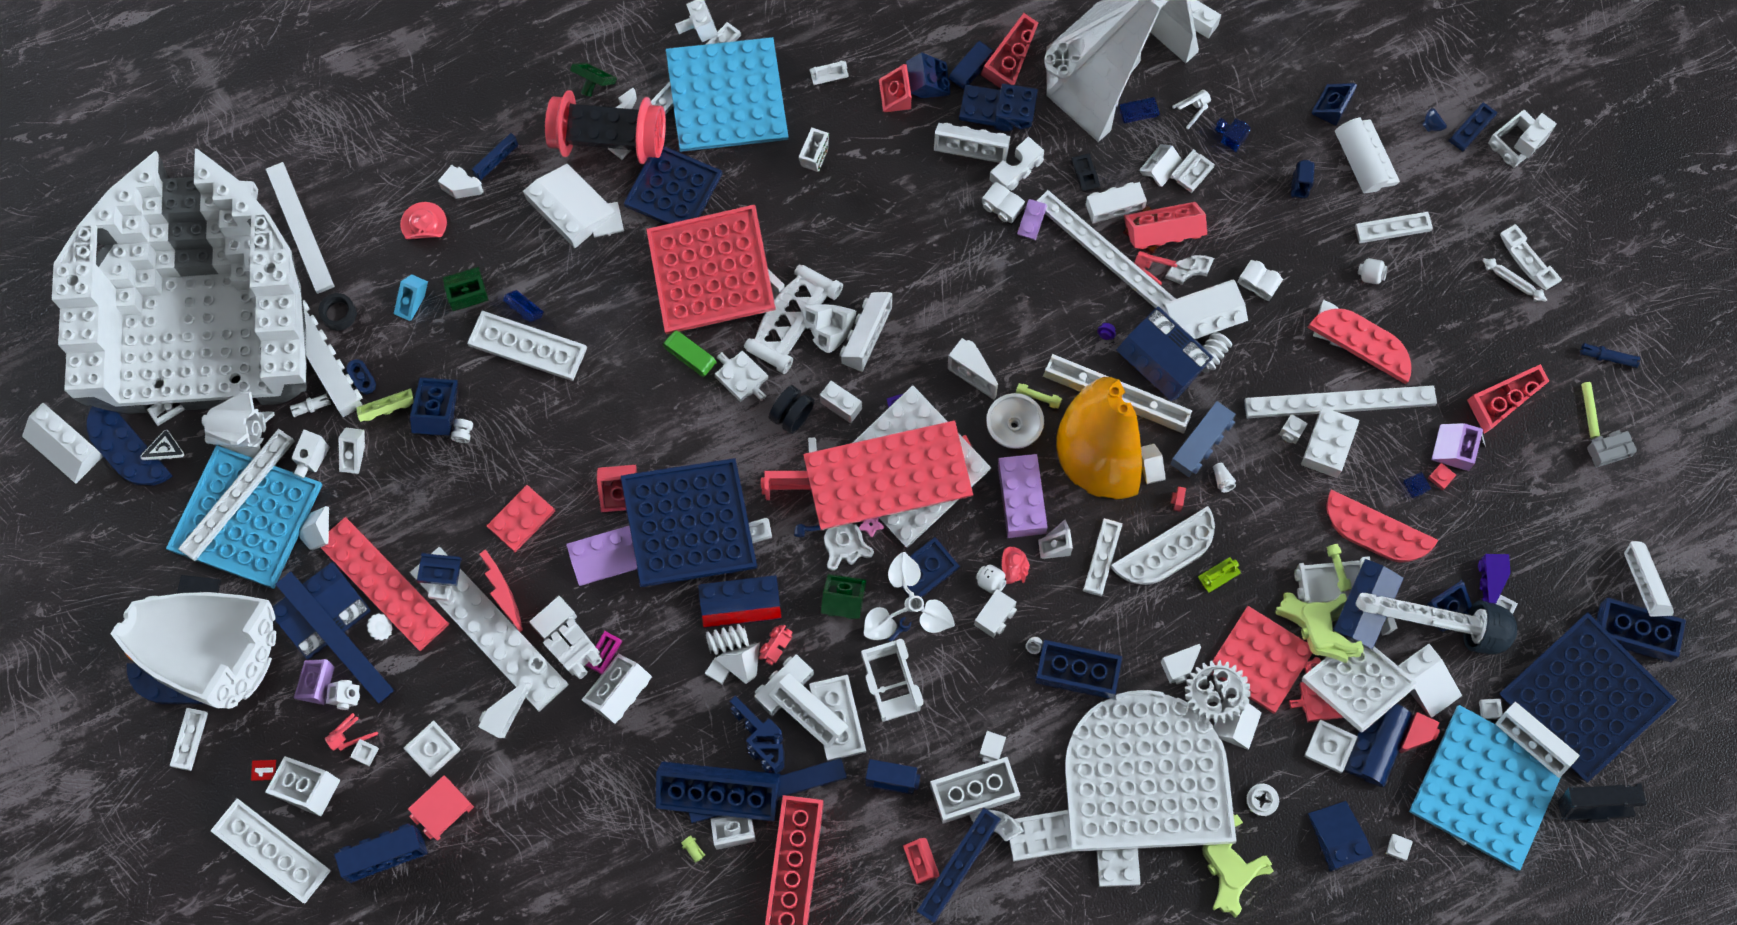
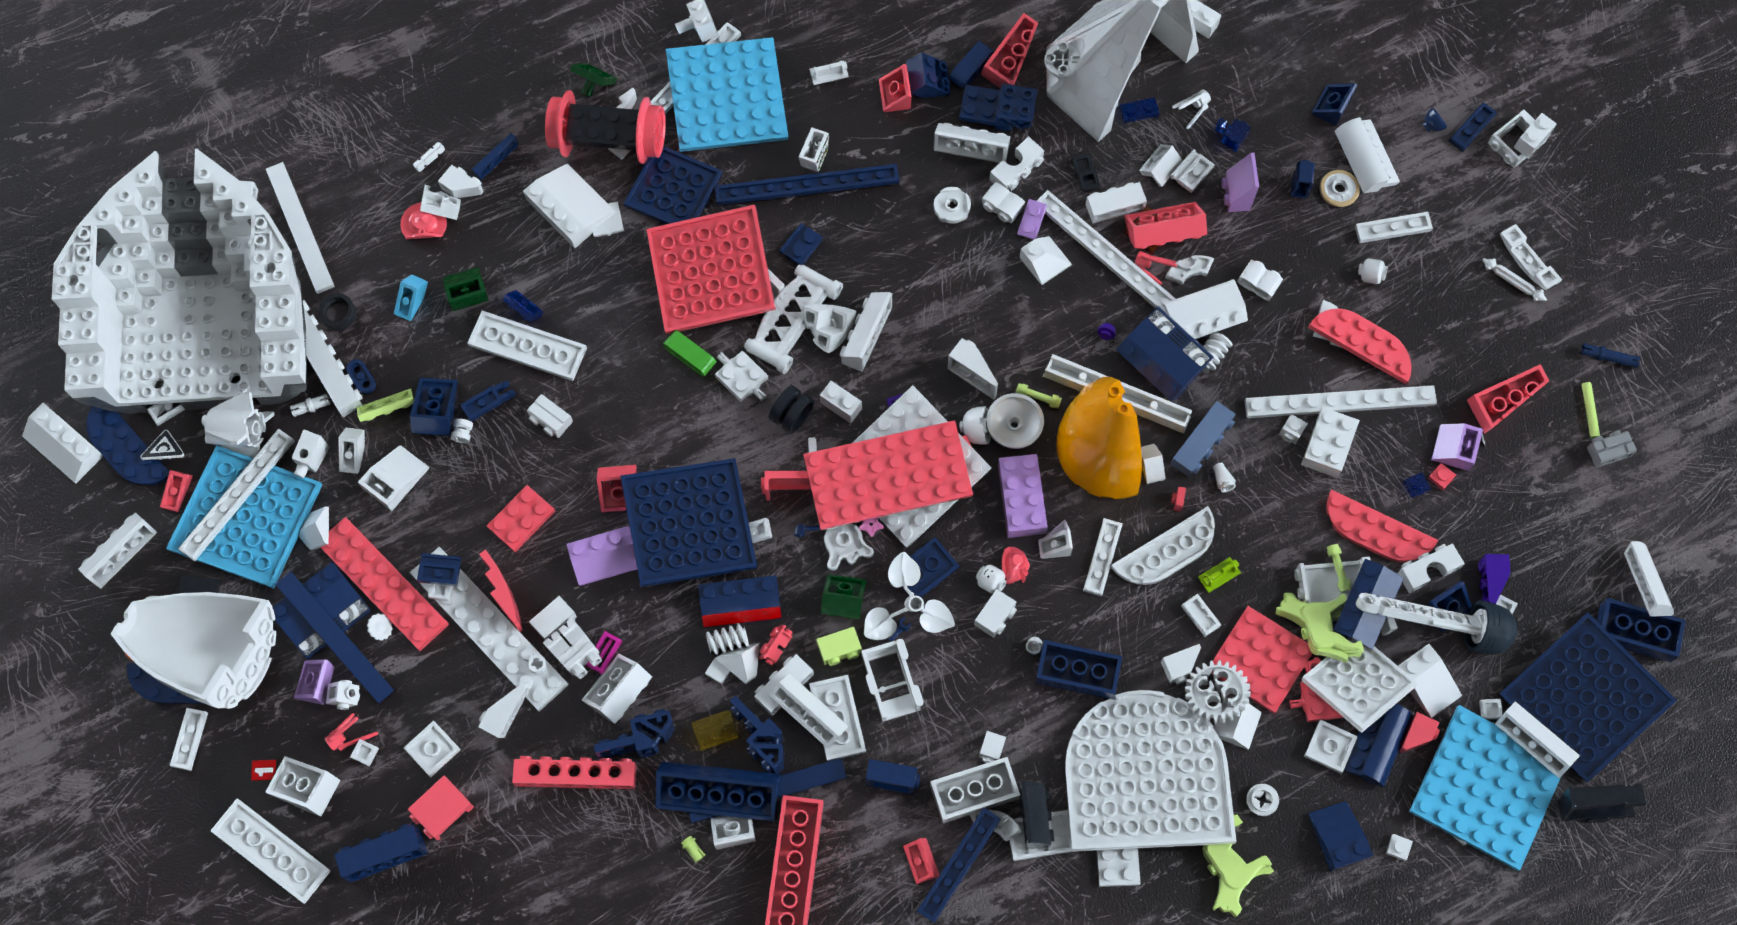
(117, 550): none -> white slope
(175, 490): none -> coral slope
(393, 477): none -> white slope
(428, 157): none -> white axle
(439, 204): none -> white slope
(487, 401): none -> dark blue hinge
(549, 416): none -> white brick
(625, 780): none -> coral brick
(643, 727): none -> dark blue piece
(714, 730): none -> clear yellow panel
(801, 244): none -> dark blue plate
(807, 184): none -> dark blue plate
(839, 646): none -> yellowish green brick
(959, 198): none -> white plate
(975, 425): none -> white cylinder
(1035, 815): none -> black slope
(1044, 259): none -> white slope
(1201, 615): none -> white plate
(1241, 184): none -> lavender slope
(1336, 198): none -> wheel
(1445, 559): none -> white arch

